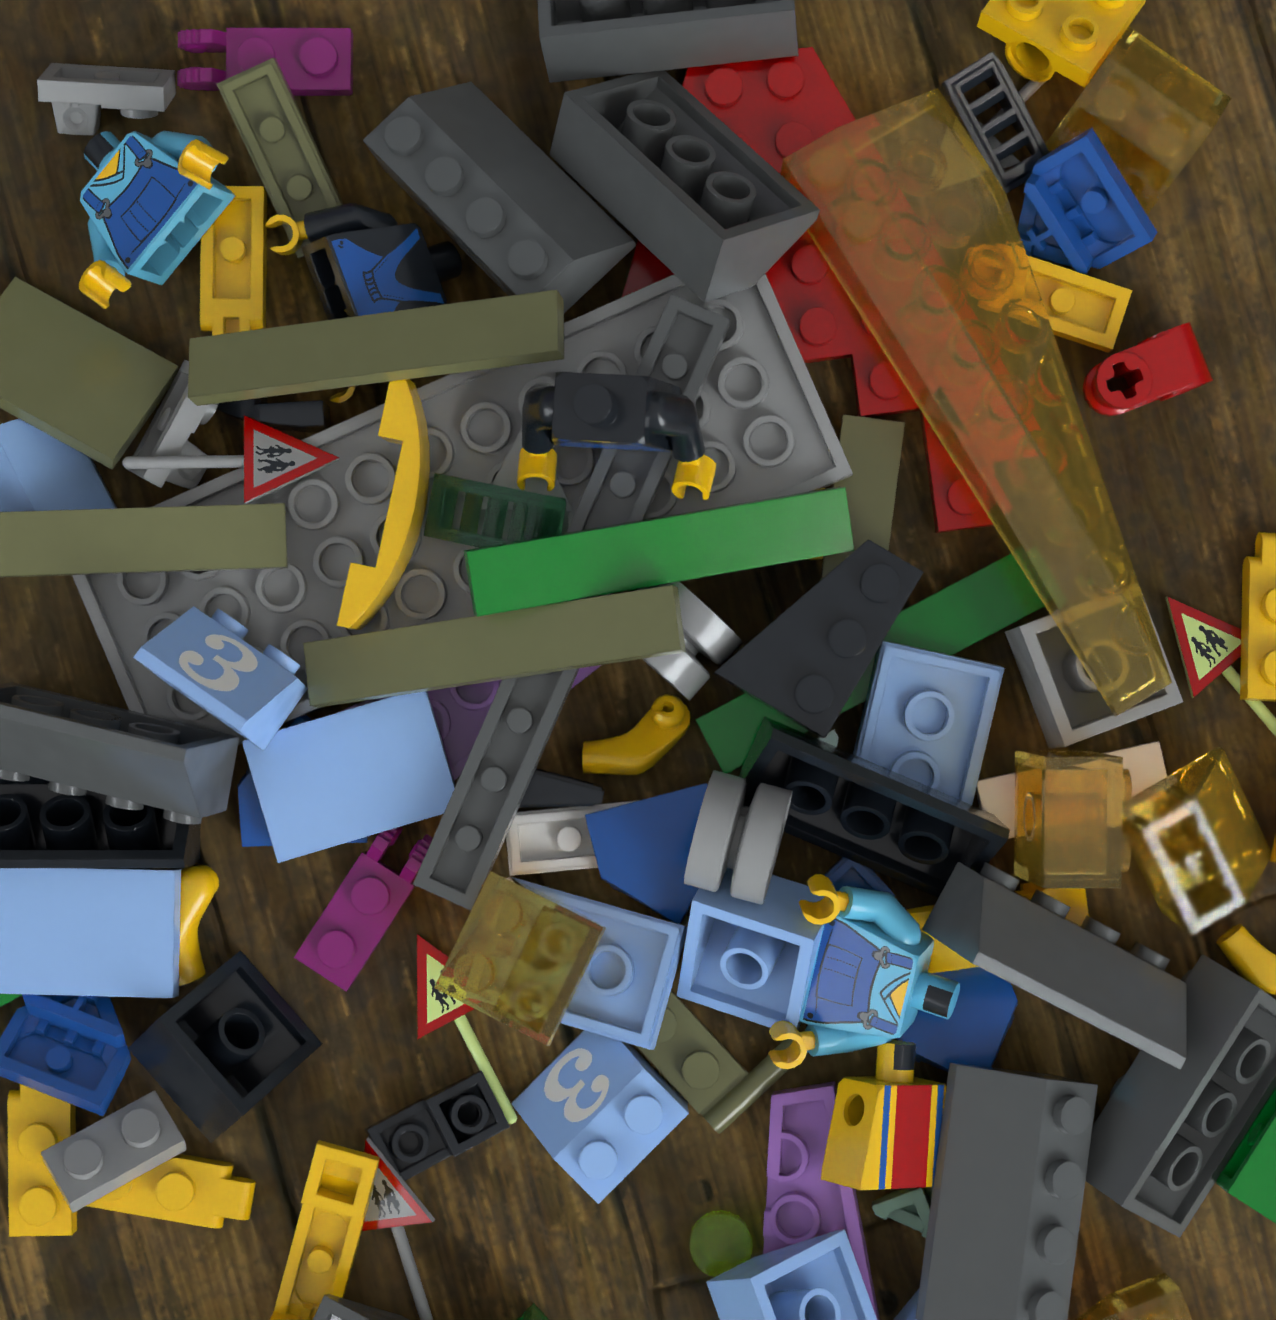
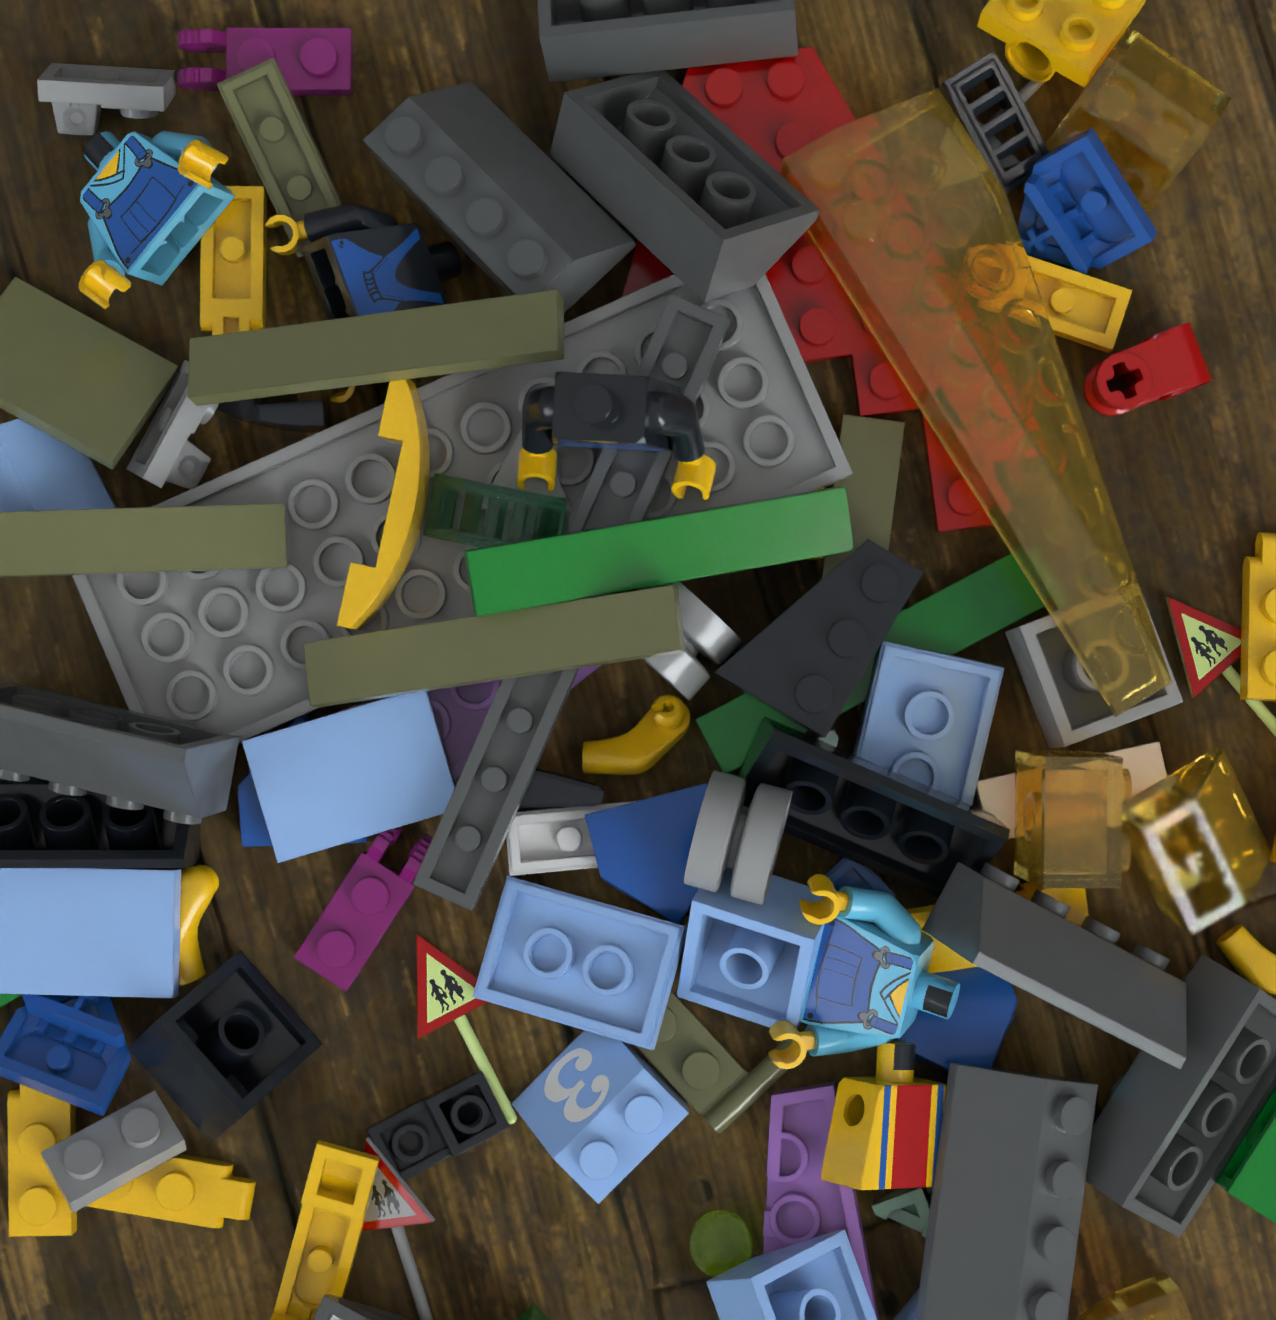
(225, 674): light blue slope -> none
(268, 460): piece -> none
(520, 957): clear yellow slope -> none

